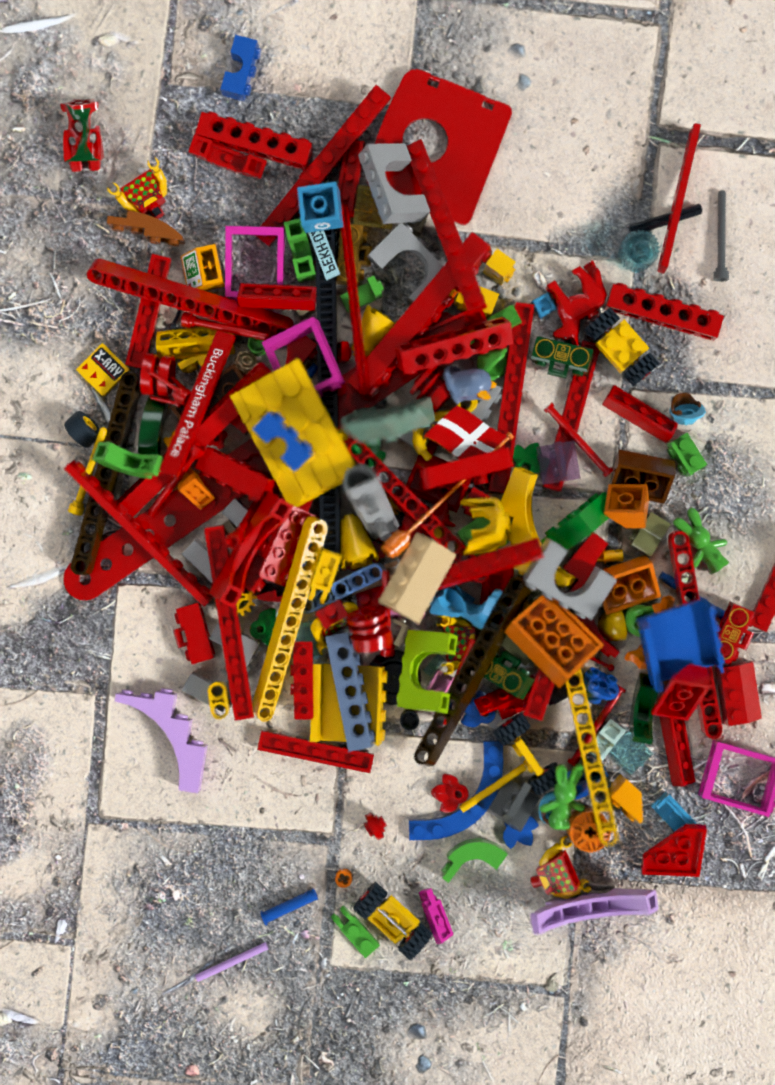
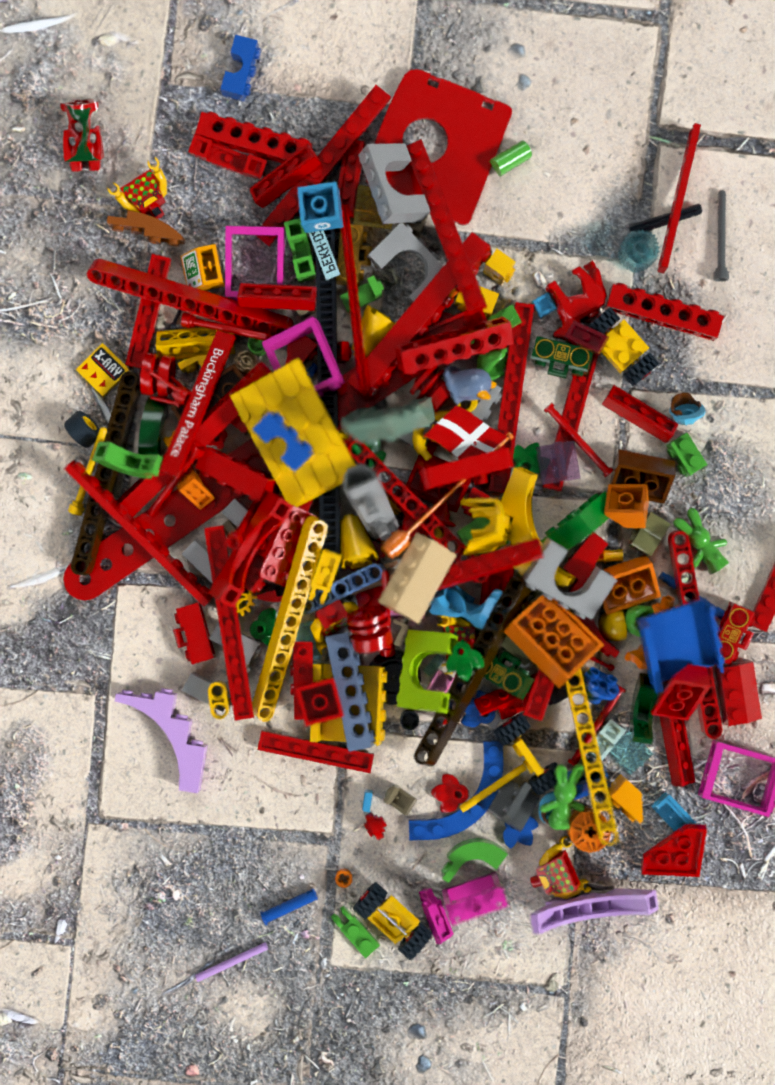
(284, 176): none -> red slope
(319, 701): none -> red brick
(367, 800): none -> dark azure tile
(400, 799): none -> dark tan bracket
(464, 663): none -> green plate
(473, 898): none -> dark pink window
(511, 158): none -> bright green brick
(586, 337): none -> dark red plate

